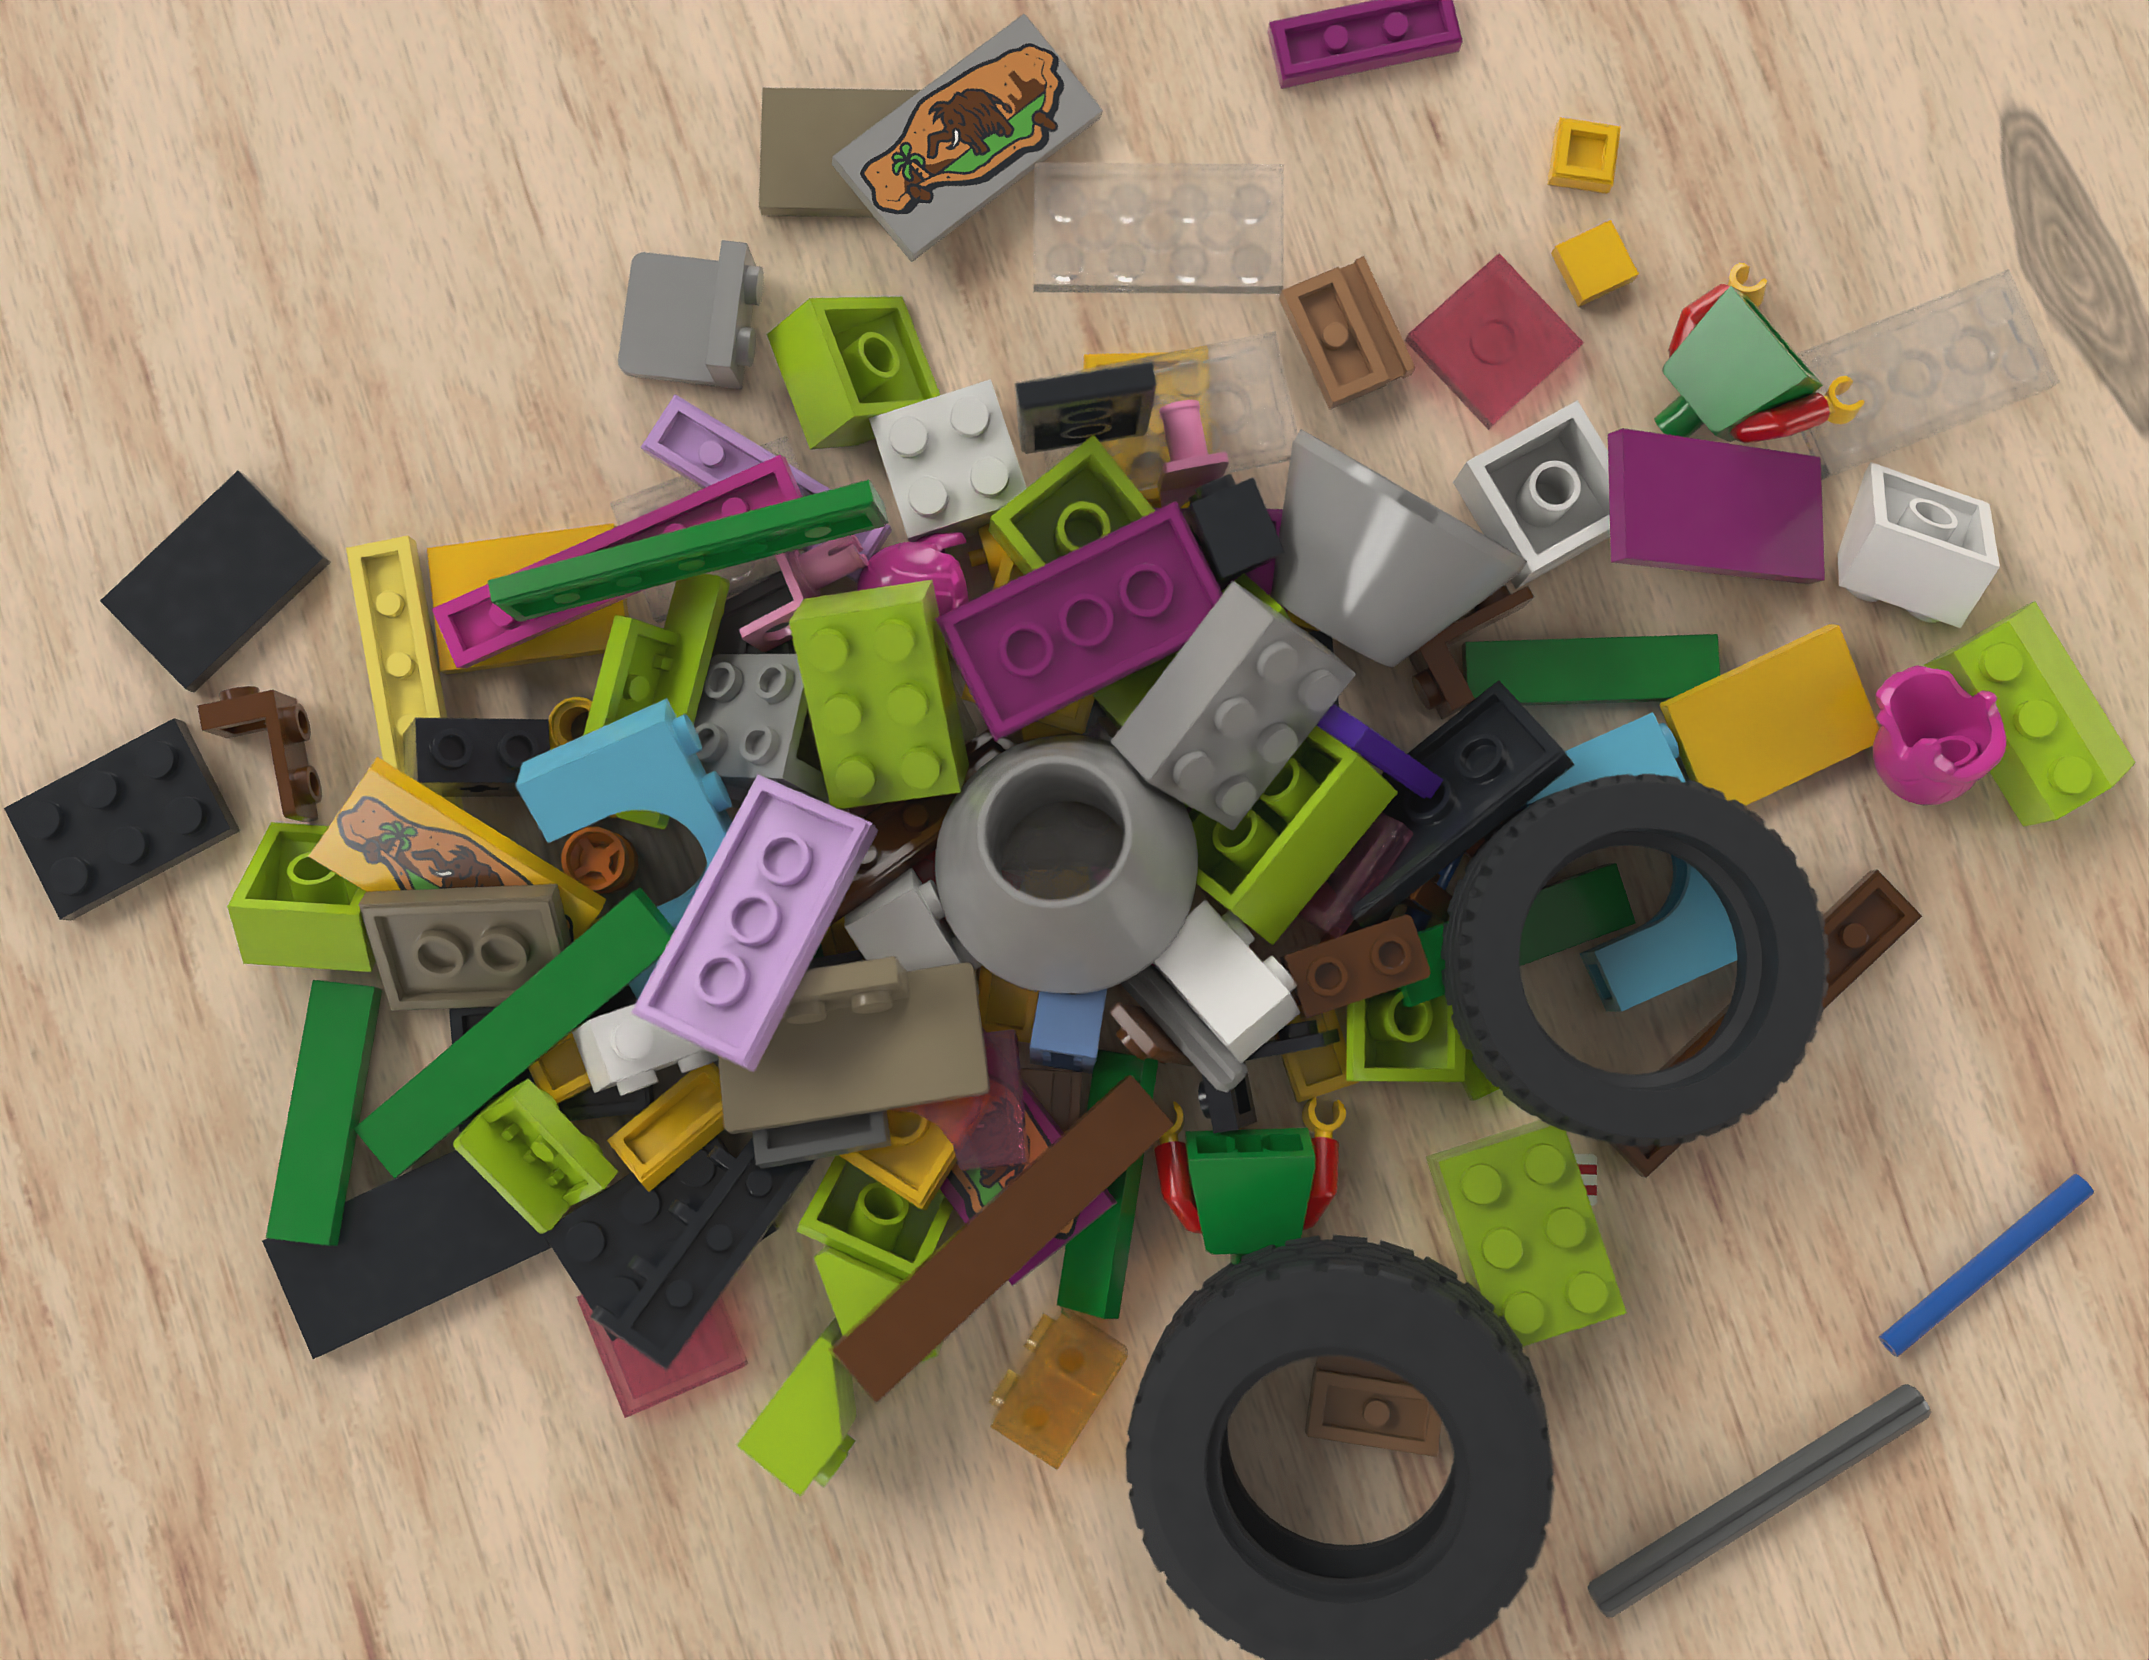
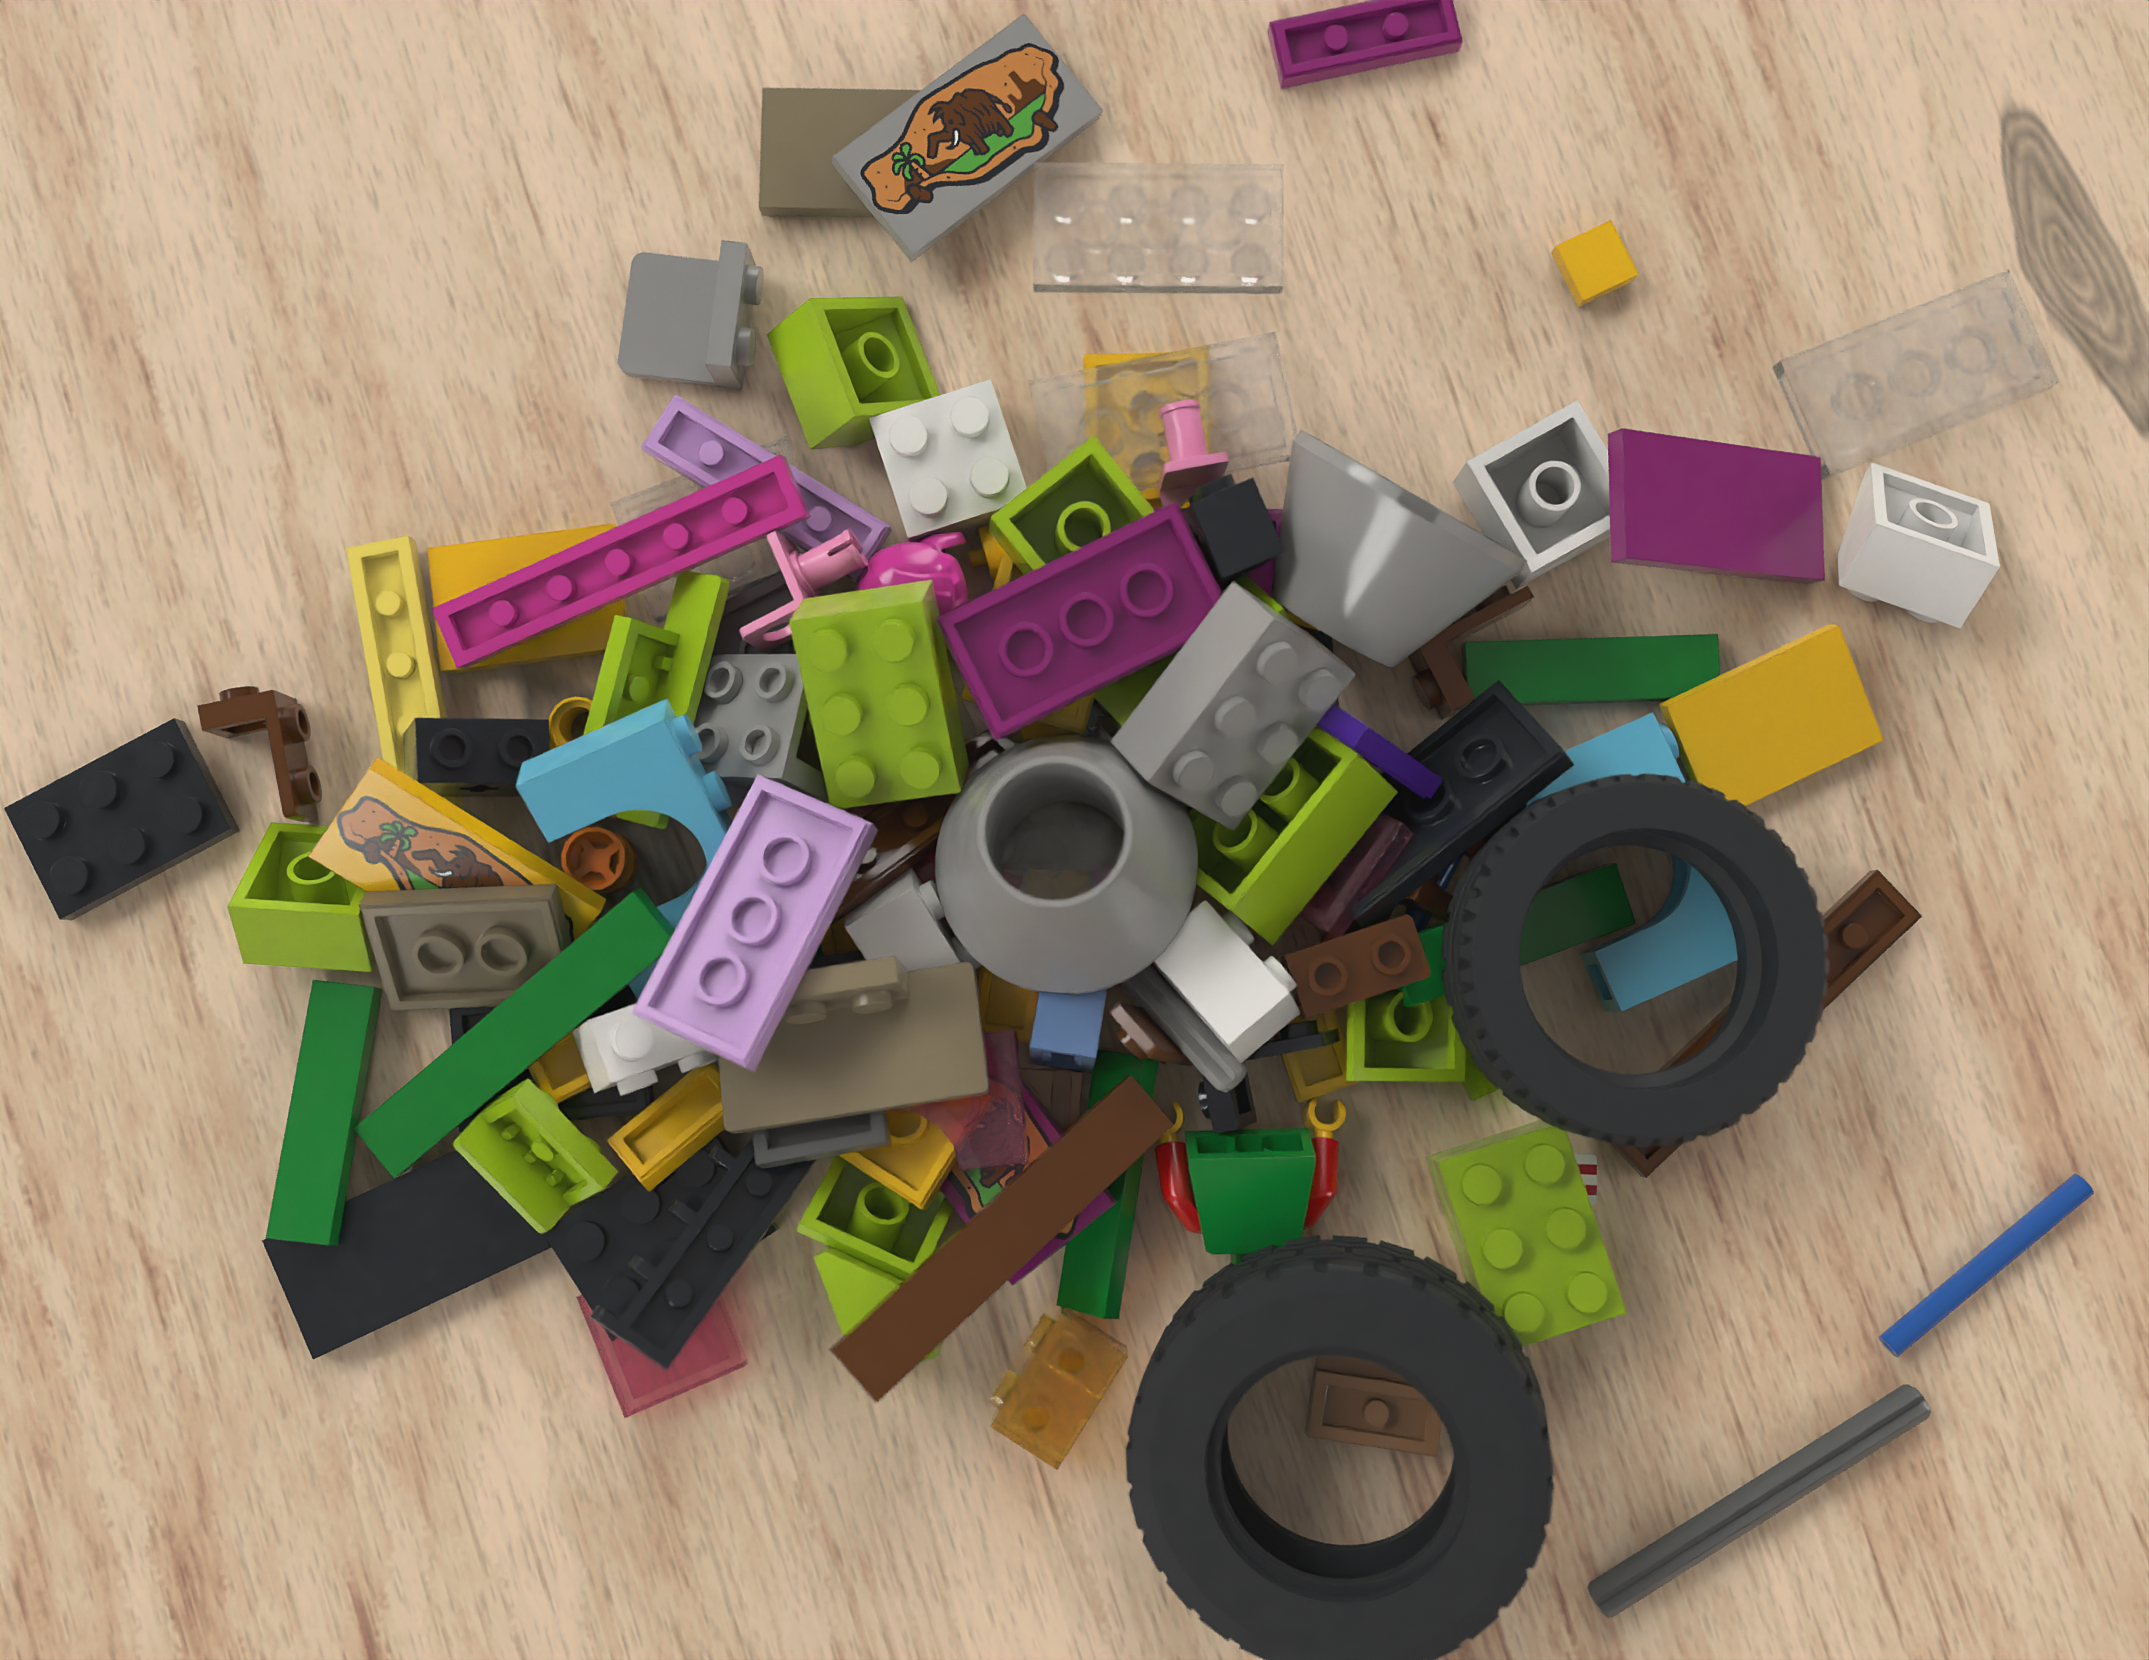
(215, 581): black tile -> none
(690, 551): green tile -> none
(807, 1421): lime slope -> none
(1079, 405): black tile -> none
(1346, 332): medium nougat plate -> none
(1493, 341): clear pink tile -> none
(1584, 155): yellow tile -> none
(1742, 373): torso -> none
(1935, 736): dark pink hair -> none
(2055, 731): lime slope -> none

